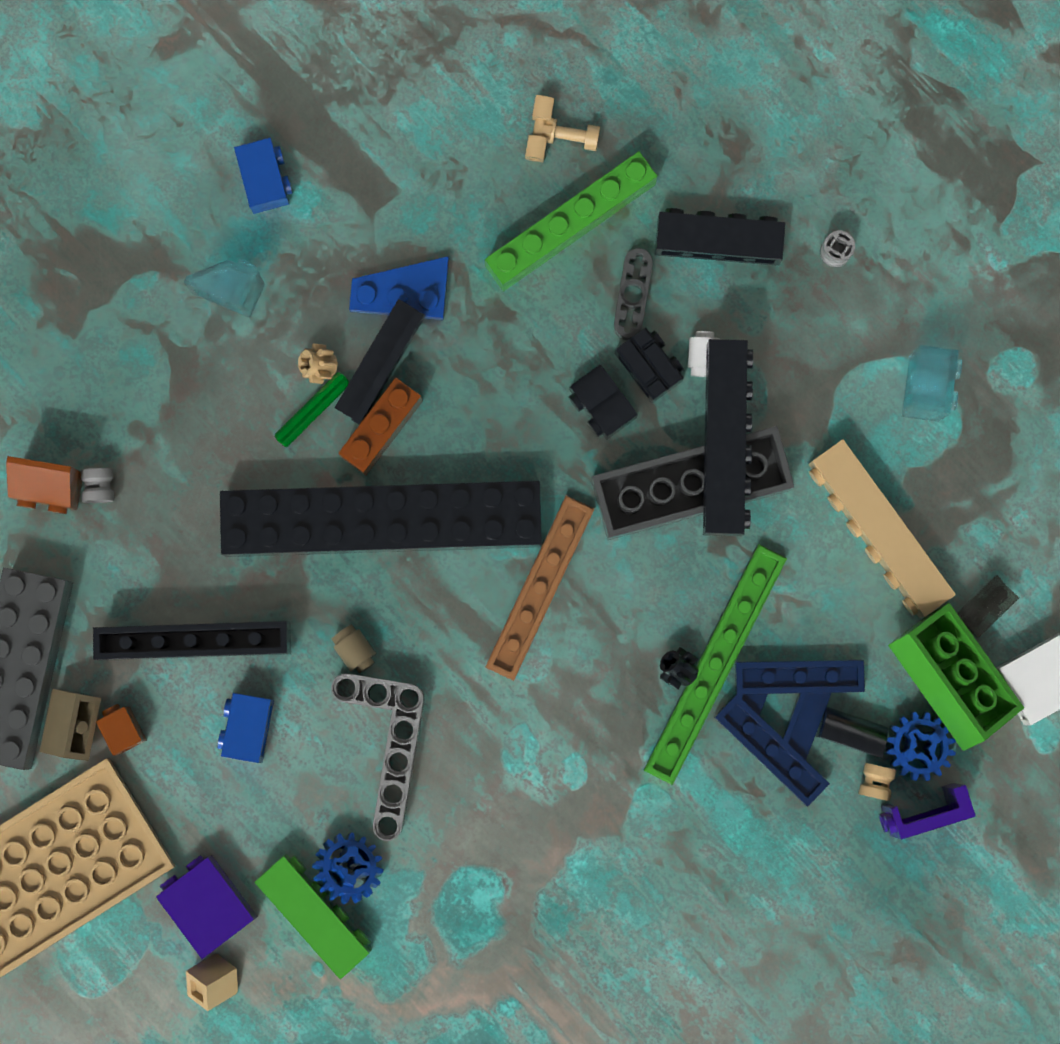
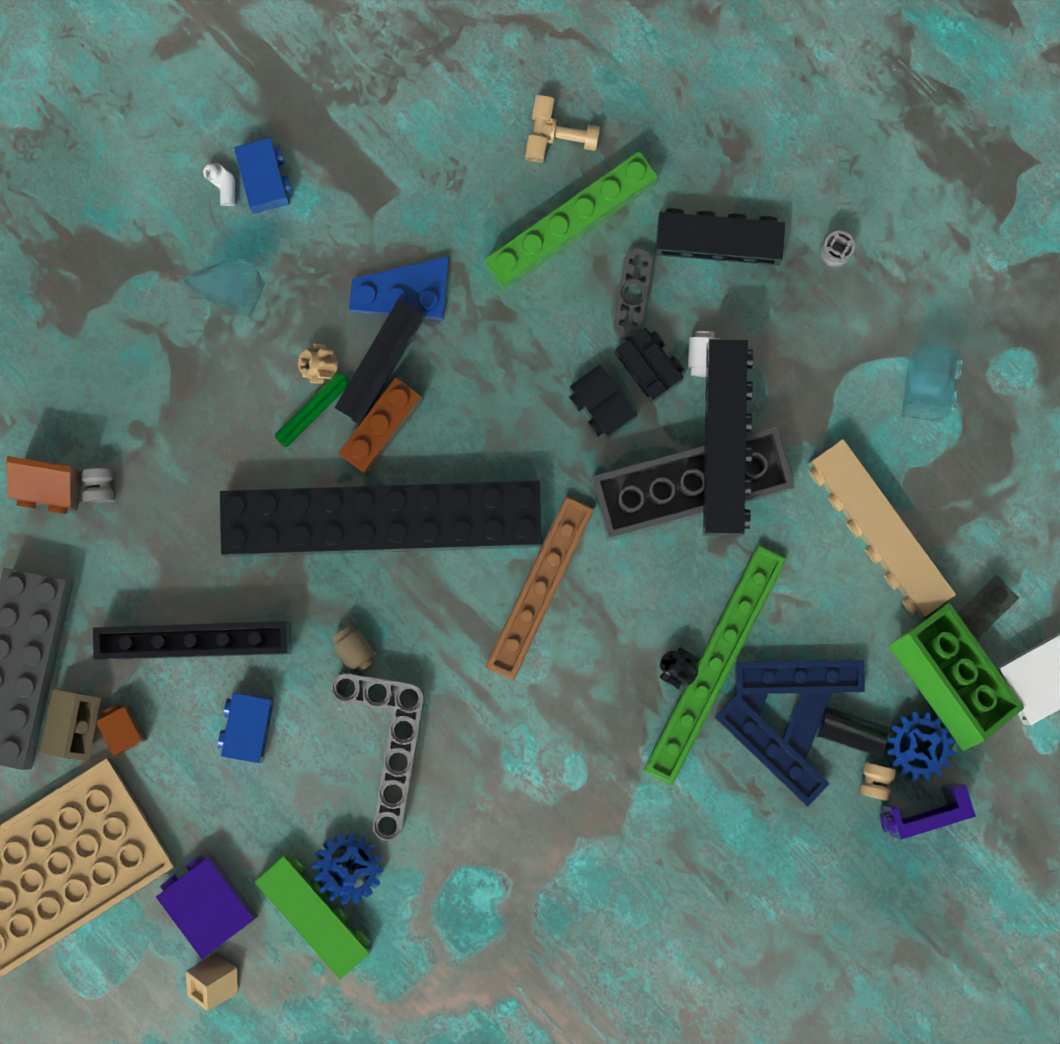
(224, 181): none -> white arm

